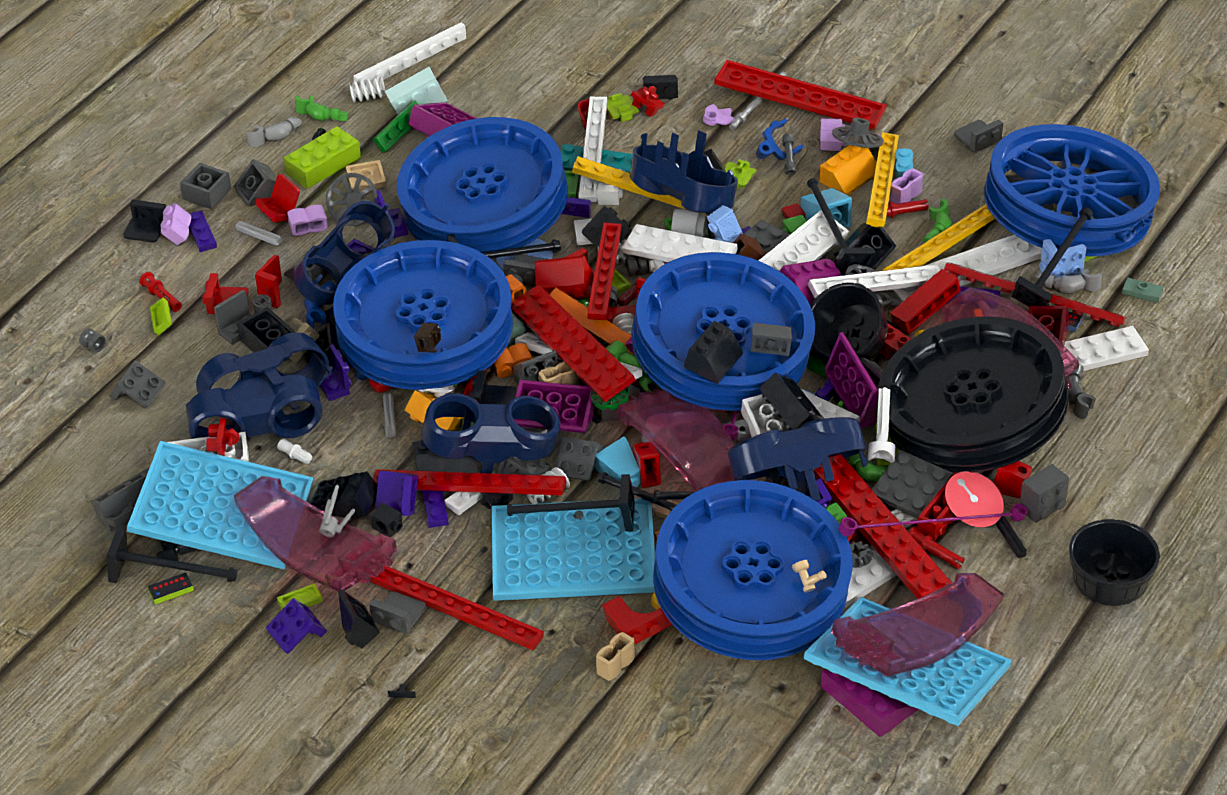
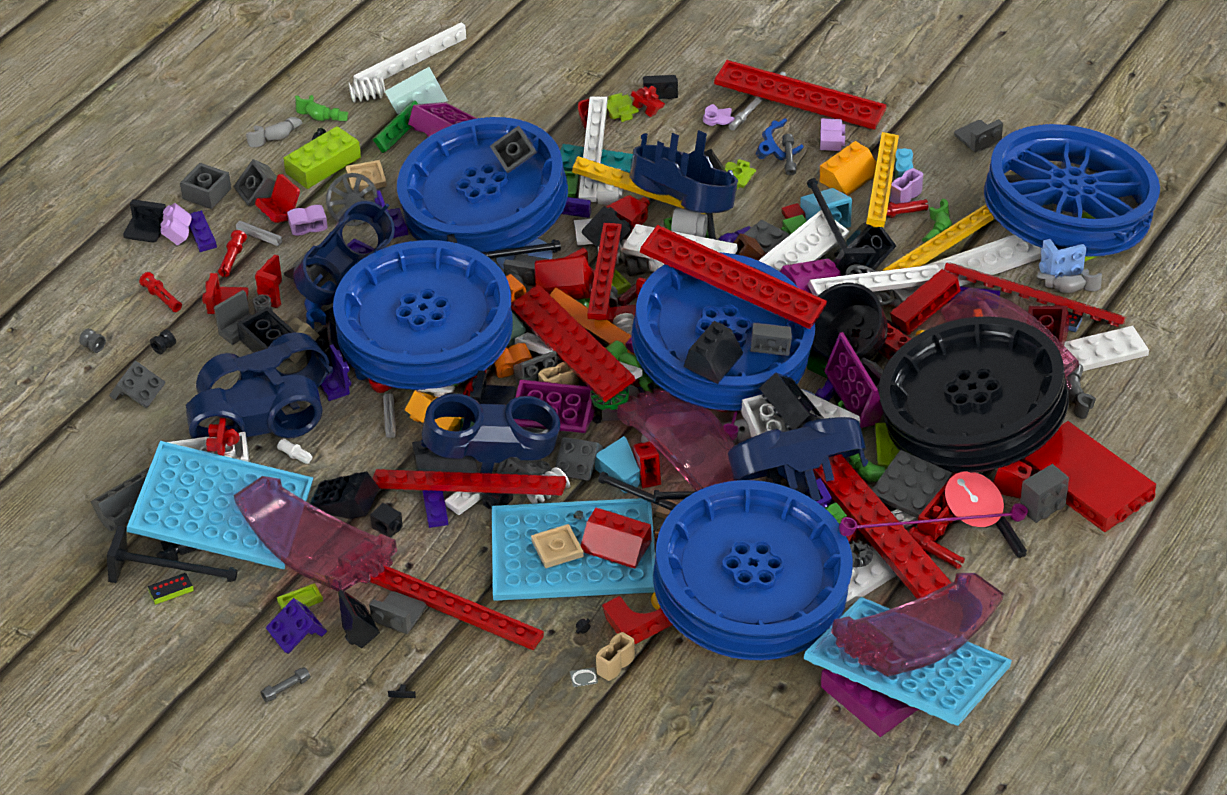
(160, 316): lime tile -> none
(163, 341): none -> black wheel
(234, 247): none -> red pin
(301, 676): none -> dark grey bar
(329, 524): light grey plant -> none
(397, 491): dark purple bracket -> none
(431, 334): dark brown brick -> none
(513, 149): none -> dark grey slope
(557, 546): none -> tan plate
(583, 626): none -> black piece
(583, 677): none -> light grey sticker
(616, 537): none -> slope
(625, 502): black tile -> none
(631, 210): none -> red torso
(724, 224): light blue brick -> none
(733, 276): none -> red plate
(808, 582): tan piece -> none
(858, 128): dark grey wheel -> none
(881, 447): white piece -> none
(1033, 294): black tile -> none
(1099, 482): none -> red panel
(1117, 550): black piece -> none
(1142, 290): sand green plate -> none

